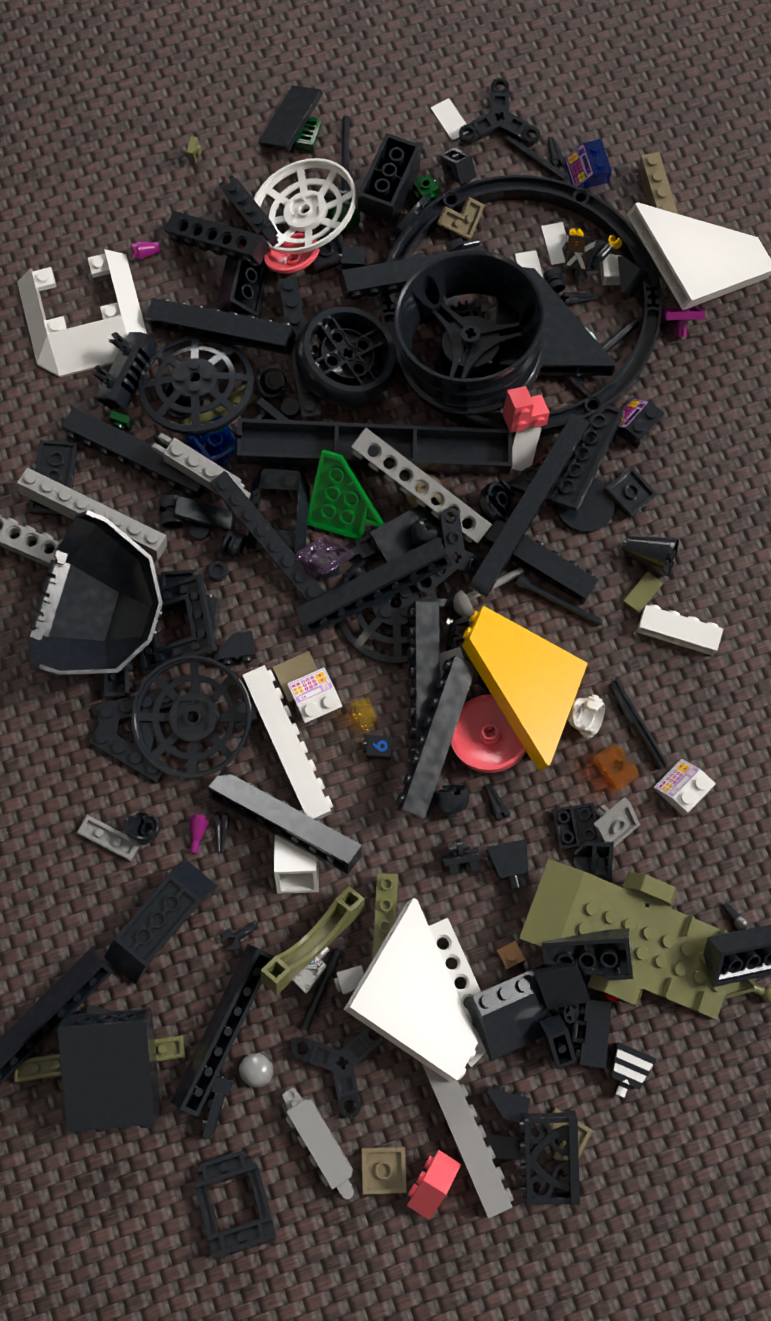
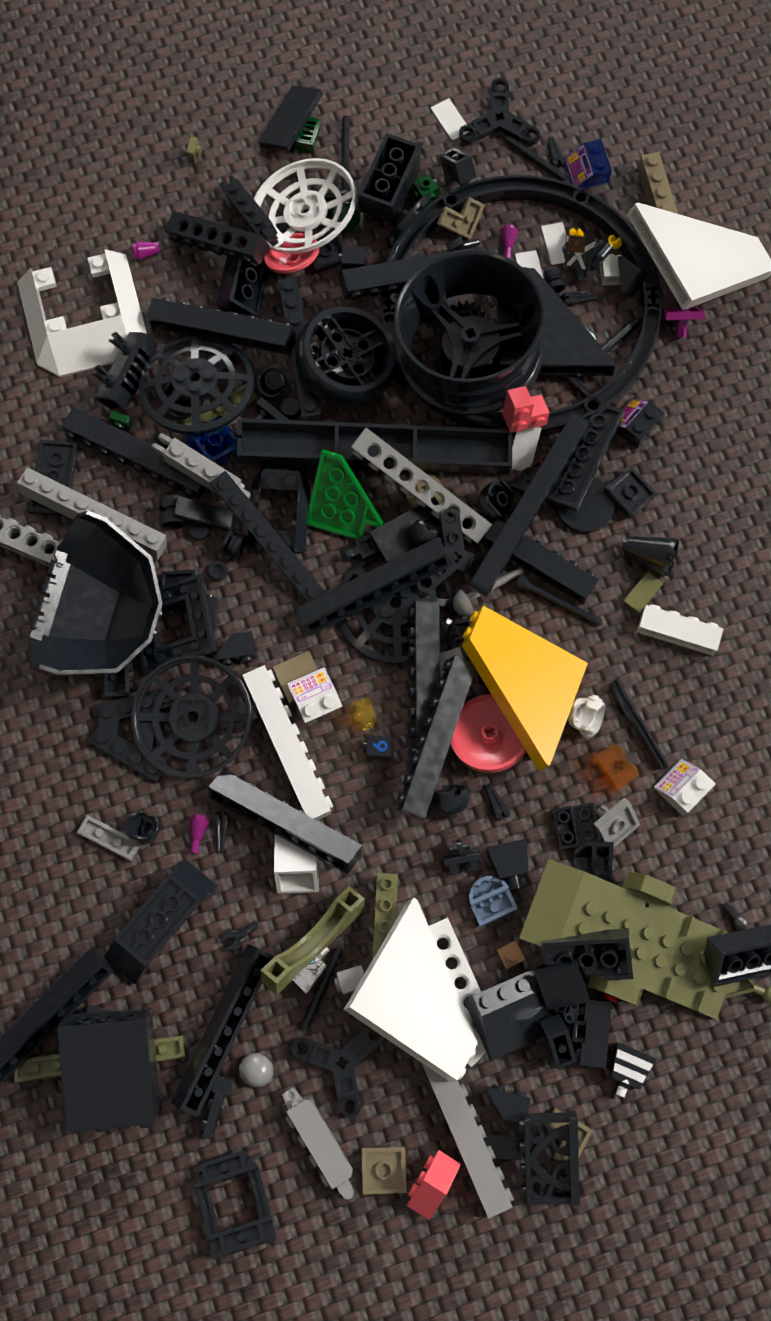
(324, 557): clear purple piece -> none
(491, 900): none -> sand blue slope
(508, 237): none -> magenta cone

